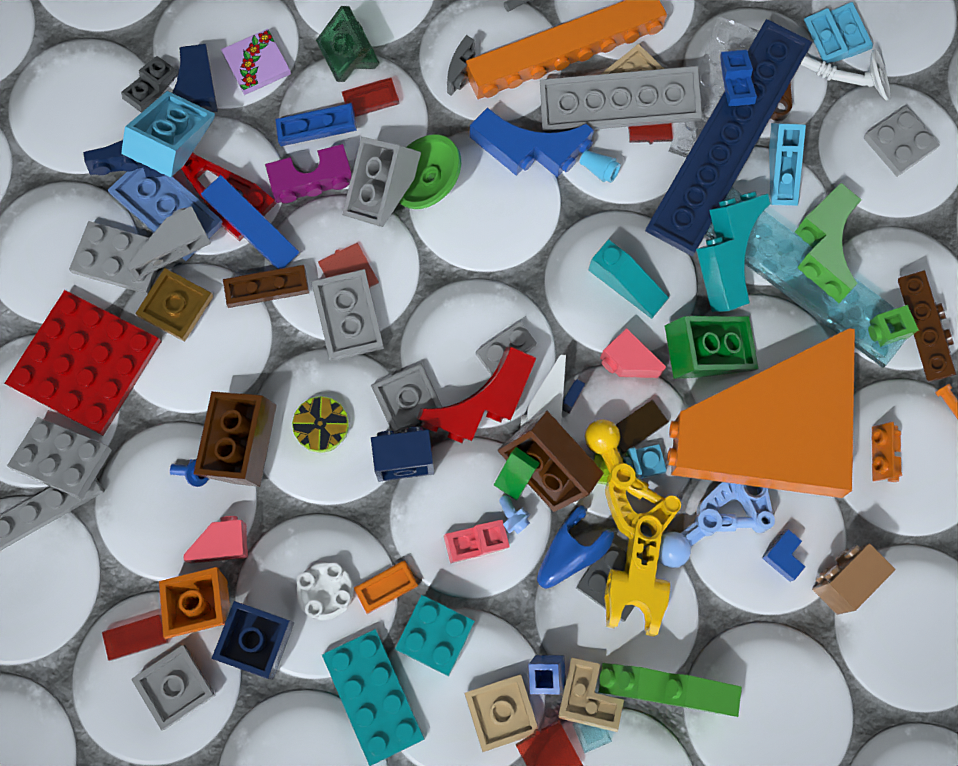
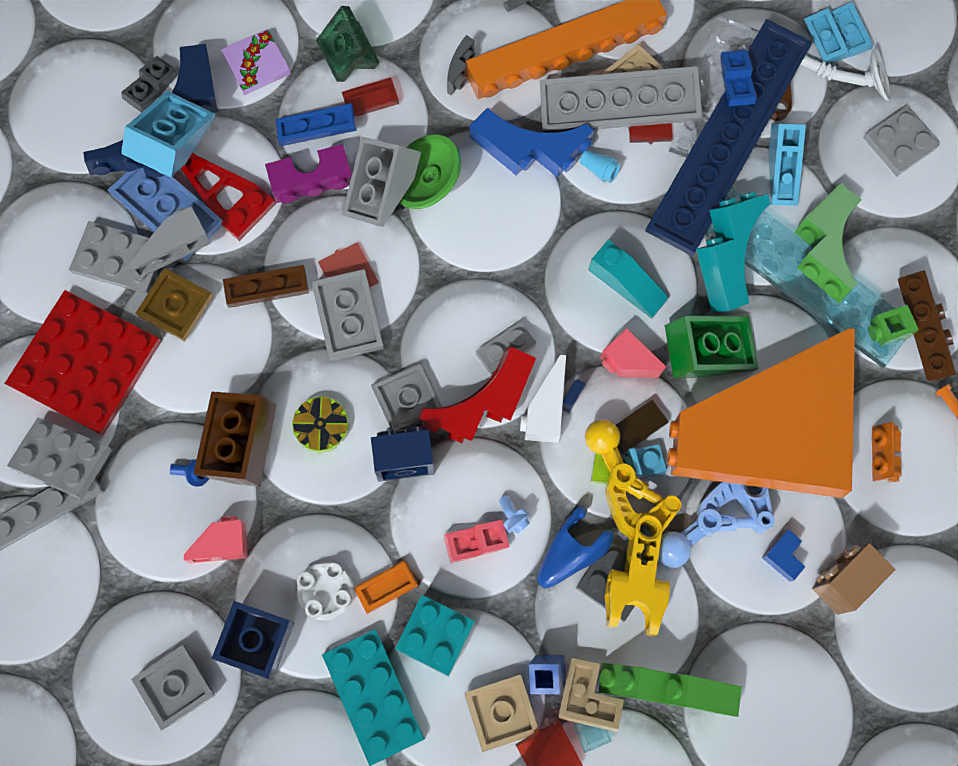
(134, 638): clear red tile -> none
(193, 602): orange slope -> none
(249, 223): blue tile -> none
(516, 473): green tile -> none
(564, 467): reddish brown slope -> none

